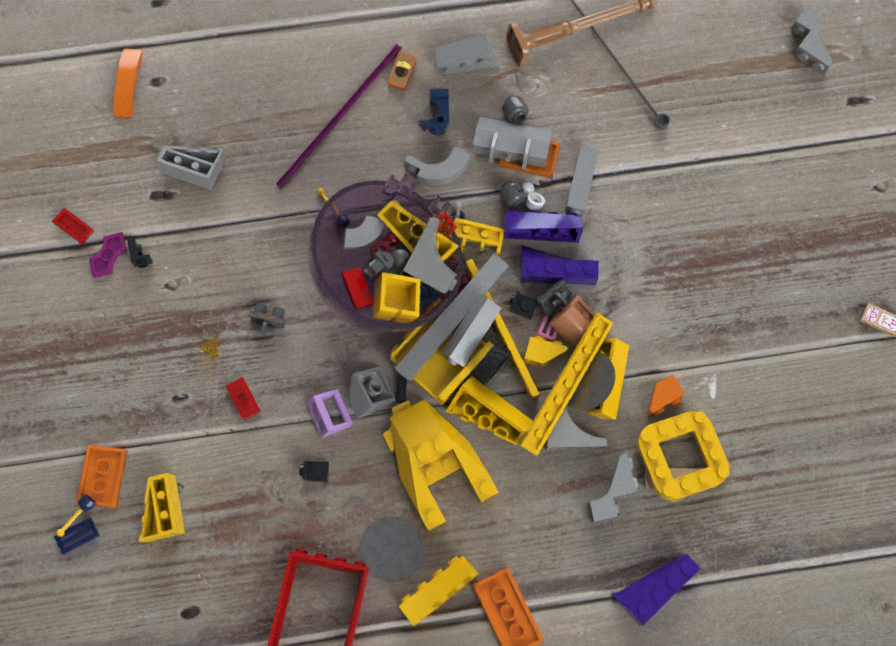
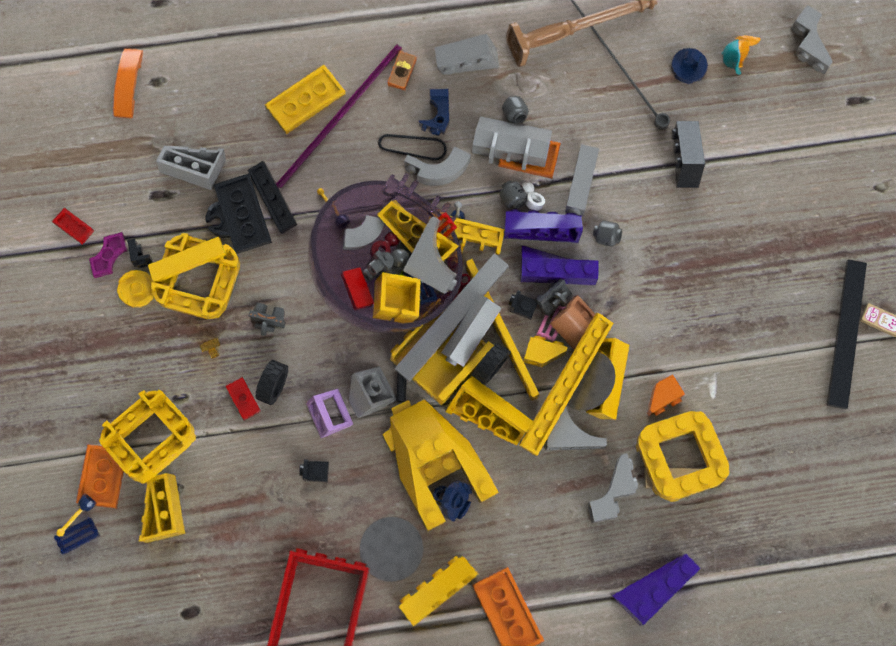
(114, 433): none -> yellow plate
(135, 288): none -> yellow tile
(186, 260): none -> yellow tile
(220, 293): none -> yellow plate
(239, 214): none -> black plate
(271, 382): none -> black tyre
(272, 197): none -> black tile
(305, 99): none -> yellow tile
(413, 137): none -> black piece
(454, 501): none -> dark blue tile
(607, 233): none -> dark grey head
(688, 154): none -> wedge
(689, 65): none -> dark blue tile
(737, 51): none -> hair
(847, 334): none -> black tile

